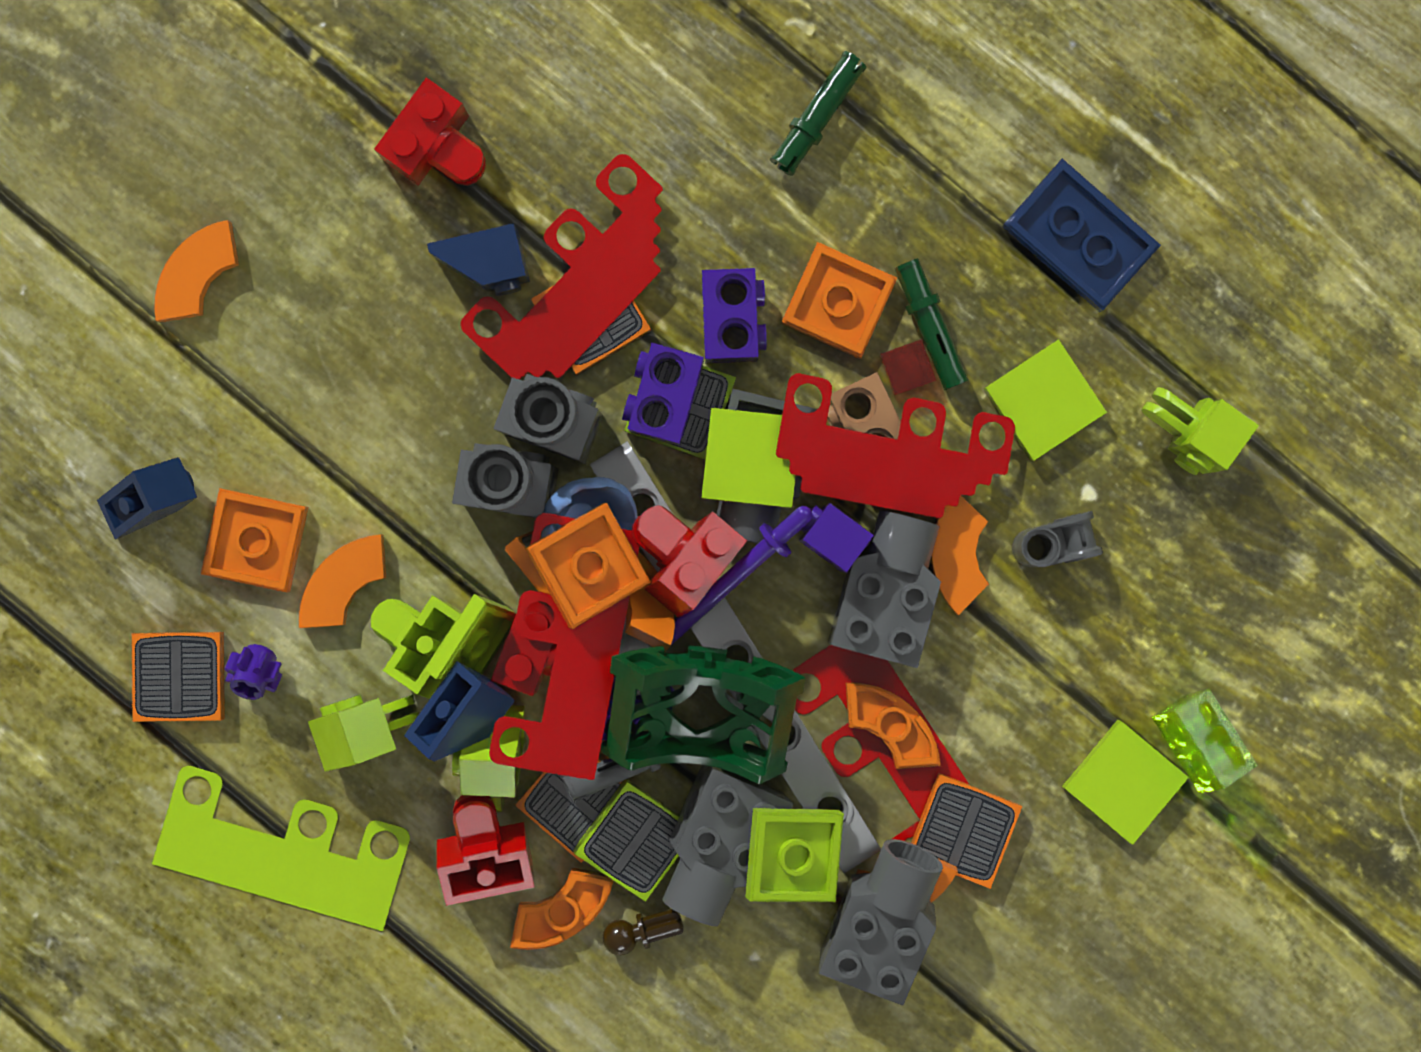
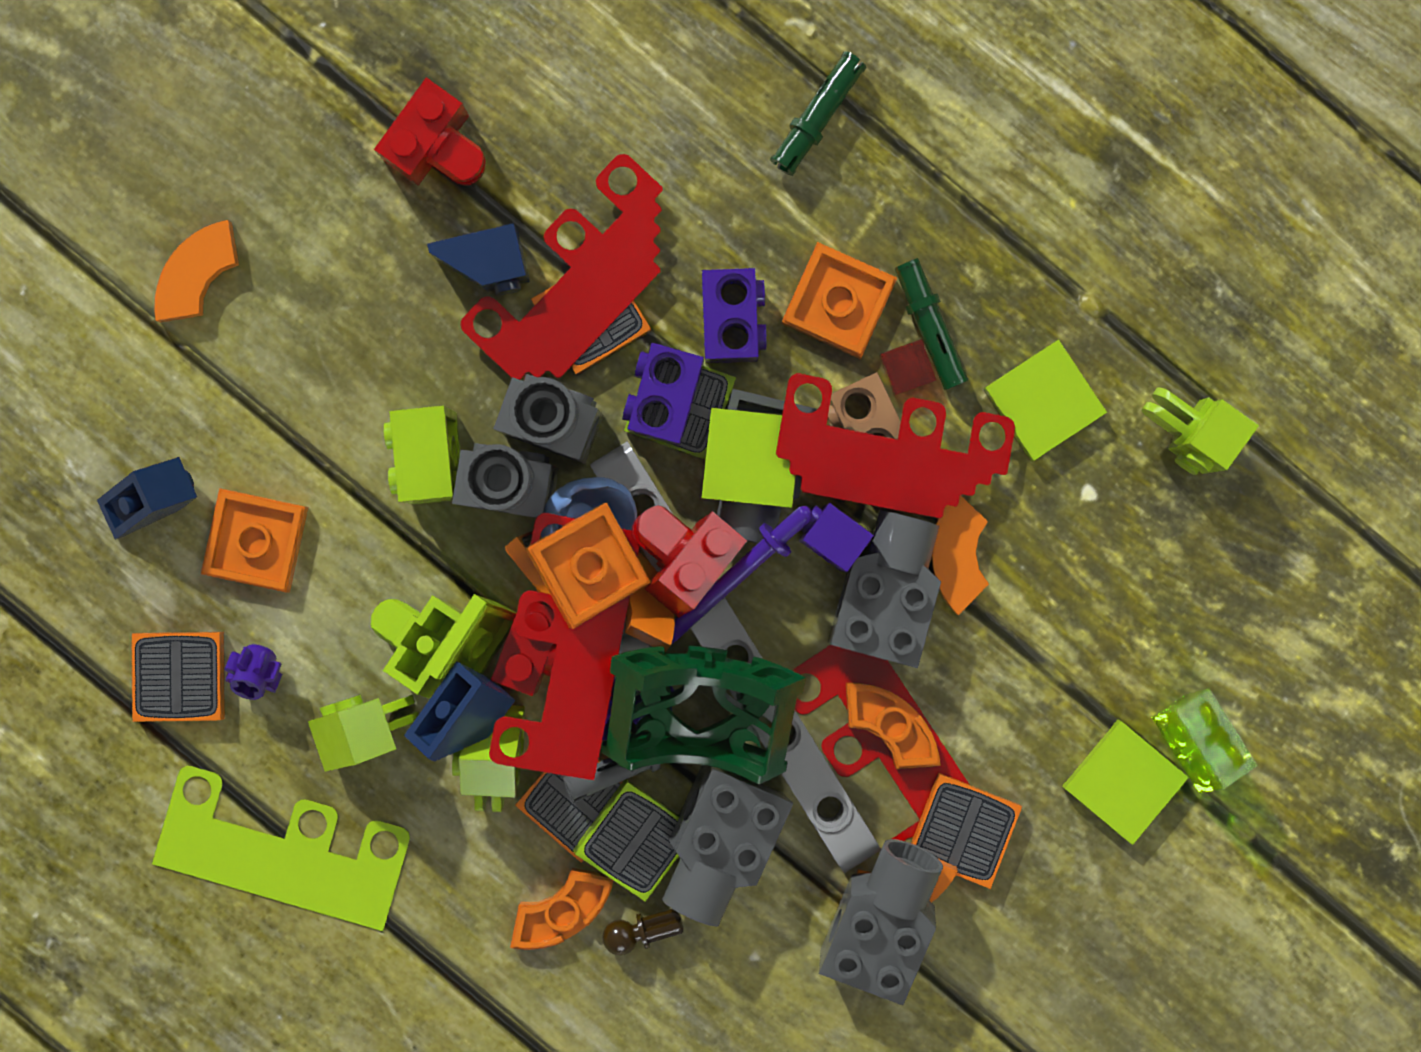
(339, 579): orange tile -> none
(424, 454): none -> lime brick
(483, 855): red brick -> none
(794, 855): lime tile -> none
(1064, 540): dark grey piece -> none
(1081, 235): dark blue tile -> none

